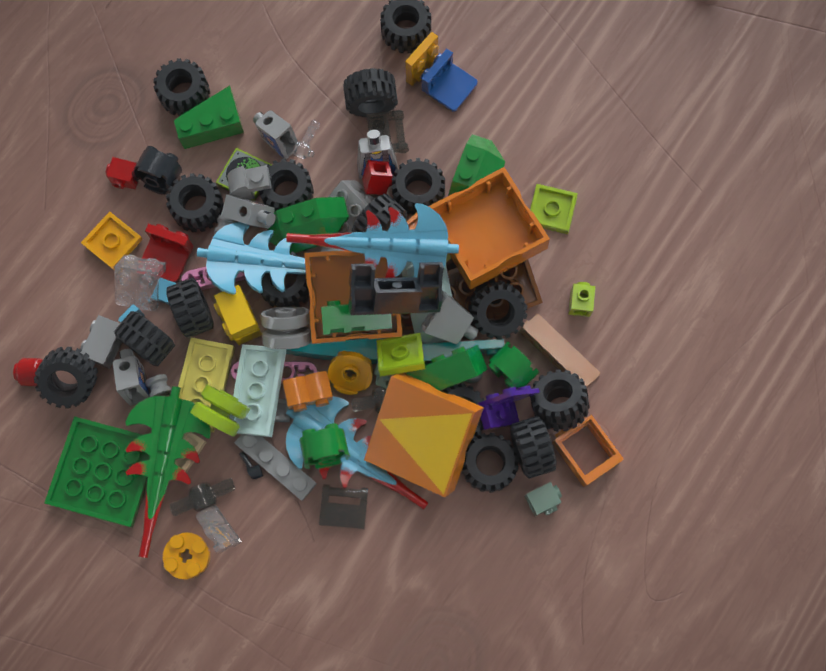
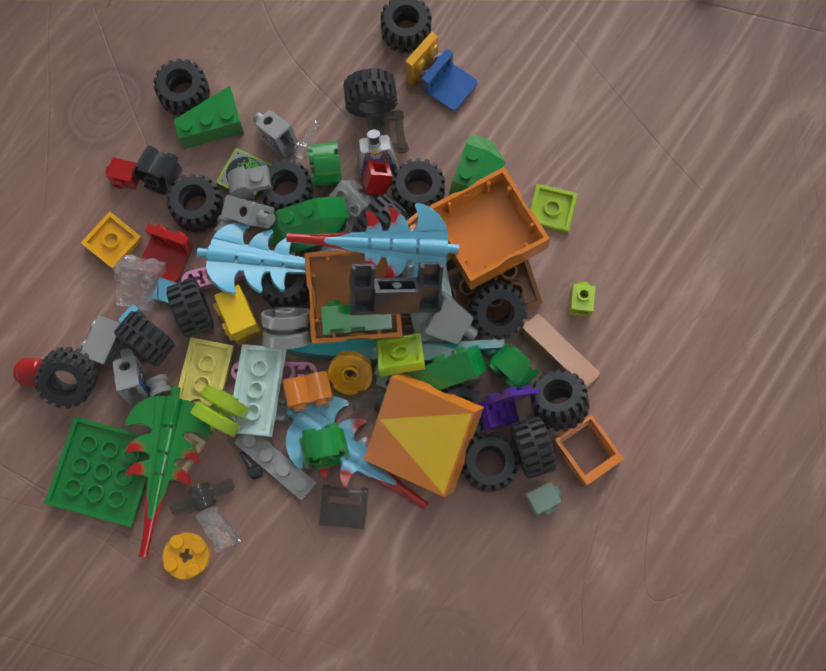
(326, 163): none -> green brick

